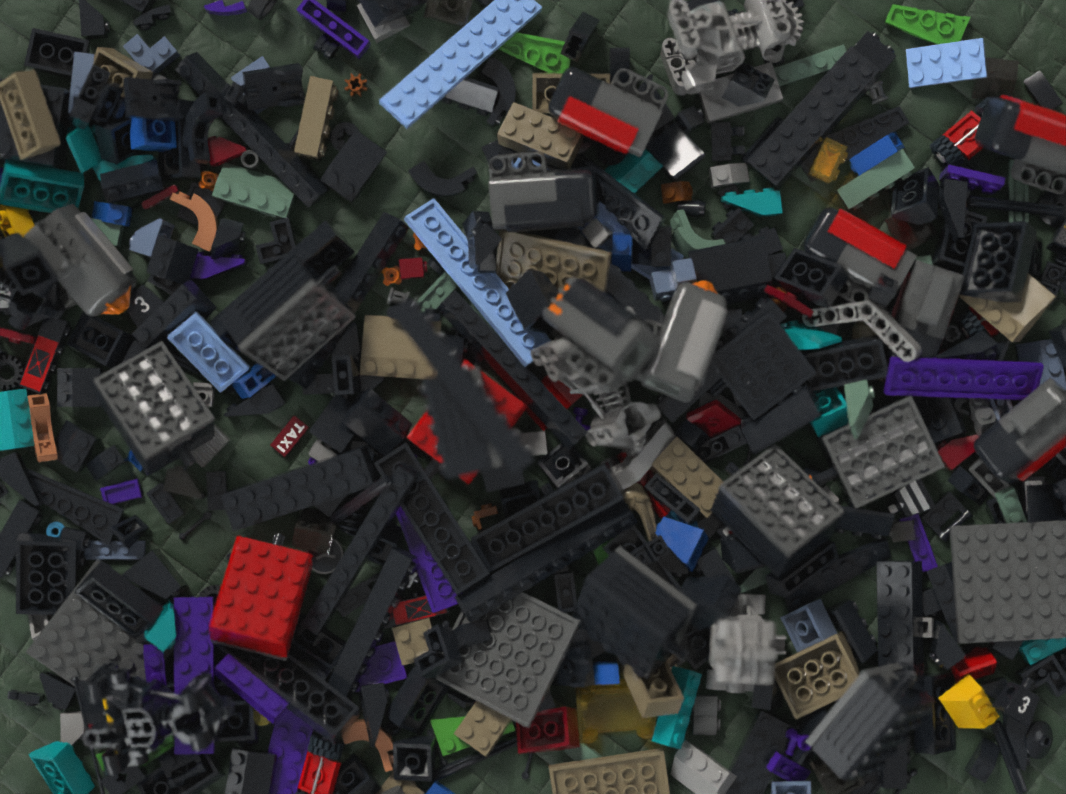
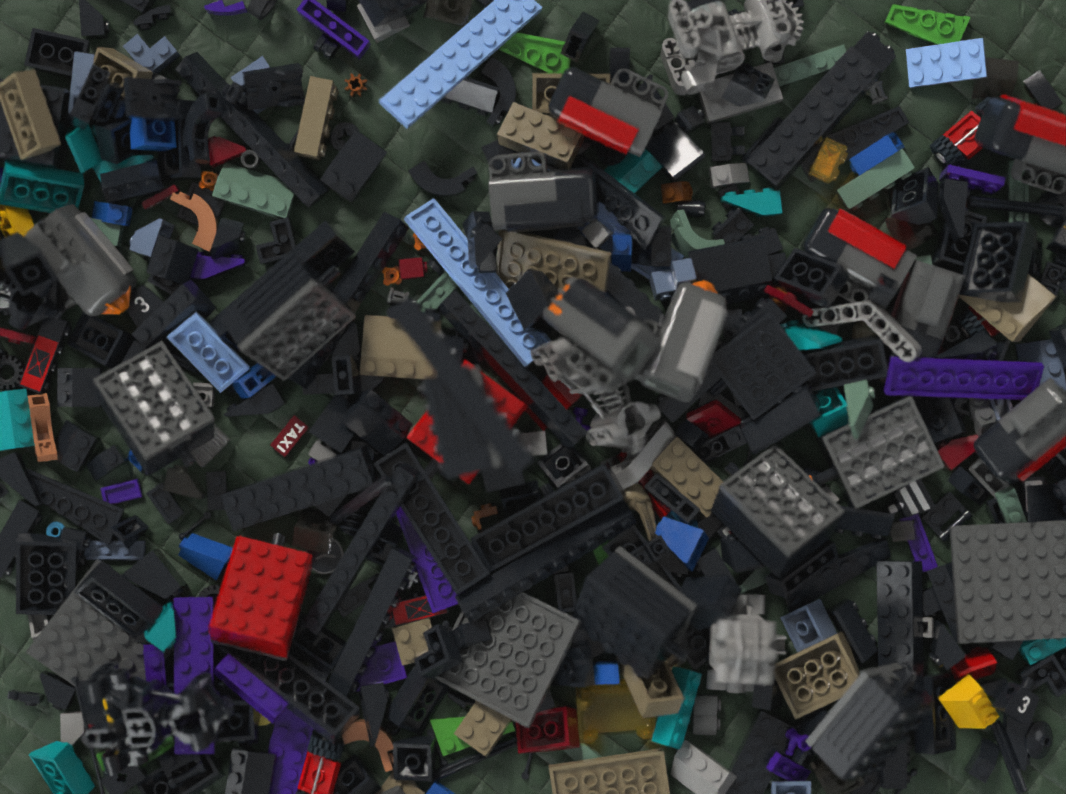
(205, 554): none -> blue slope

